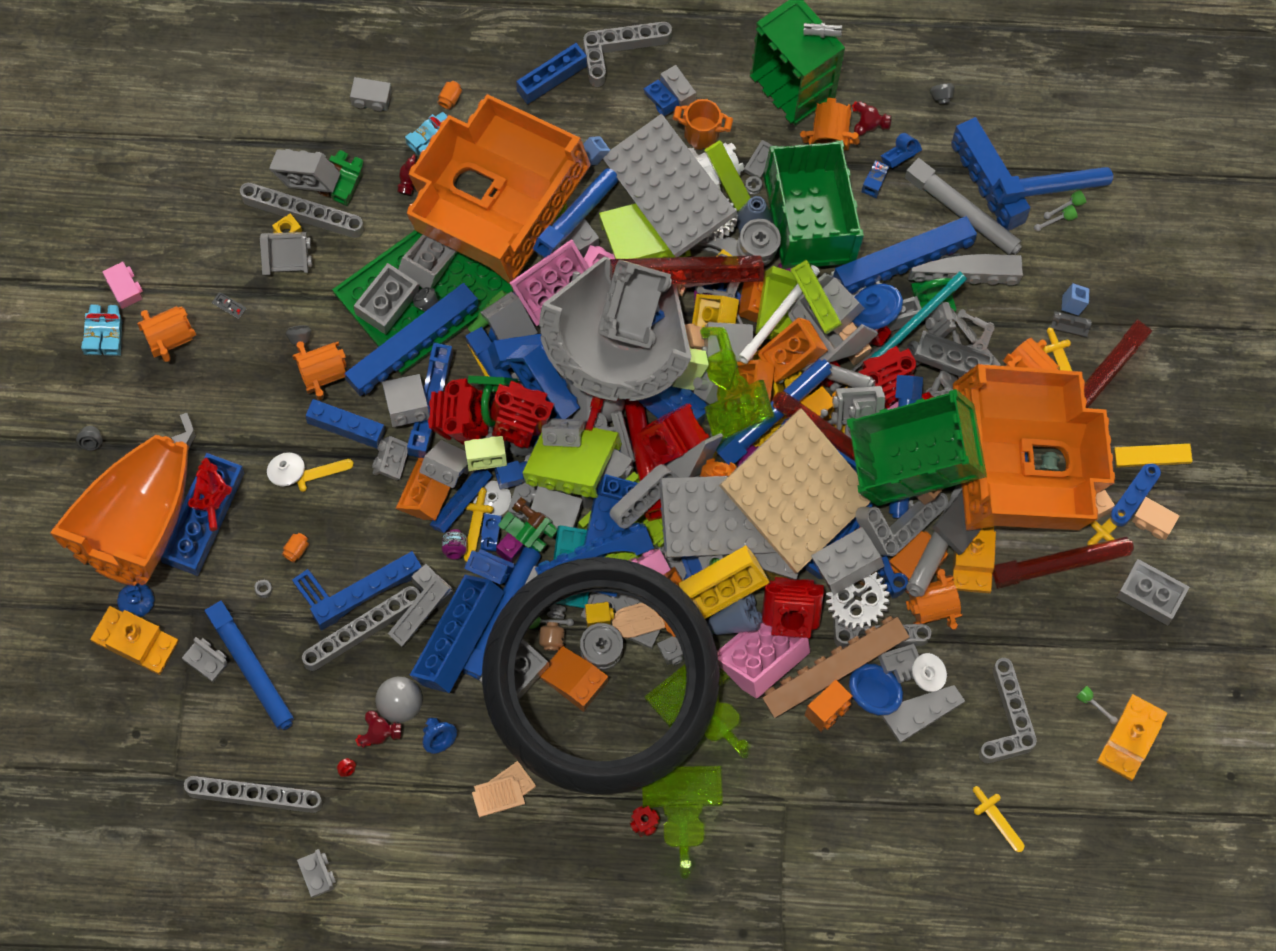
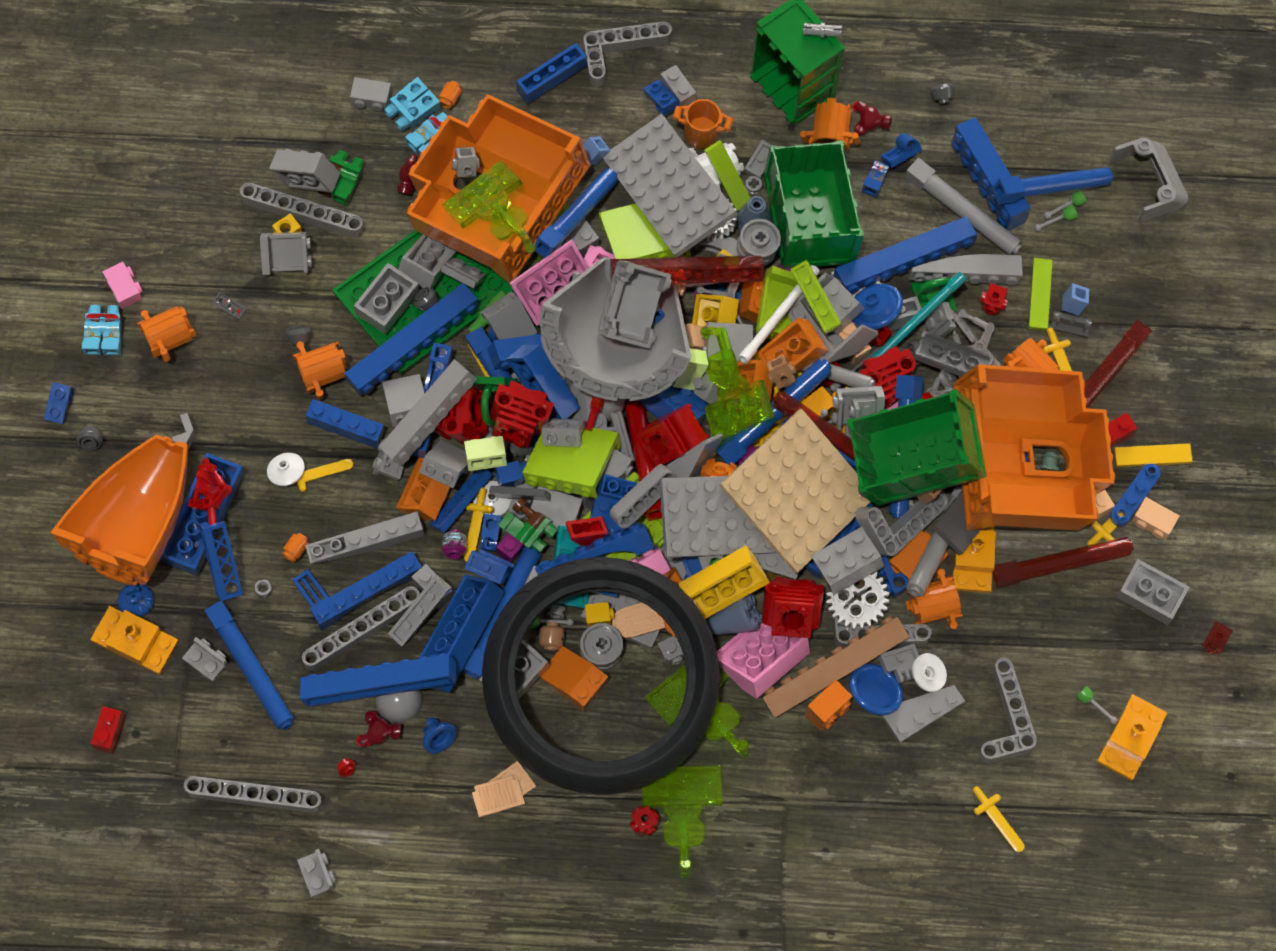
(58, 402): none -> blue plate
(107, 730): none -> red brick
(212, 557): none -> blue fence
(366, 539): none -> light grey slope
(378, 680): none -> blue brick
(412, 105): none -> medium azure hips
(427, 412): none -> light grey brick
(458, 270): none -> light grey plate
(465, 162): none -> light grey brick
(489, 201): none -> clear neon green plate
(517, 493): none -> dark grey tile
(586, 530): none -> red slope
(781, 372): none -> medium nougat brick
(994, 299): none -> red brick
(1040, 294): none -> lime tile
(1121, 429): none -> red brick
(1172, 192): none -> light grey windscreen
(1217, 638): none -> clear red brick

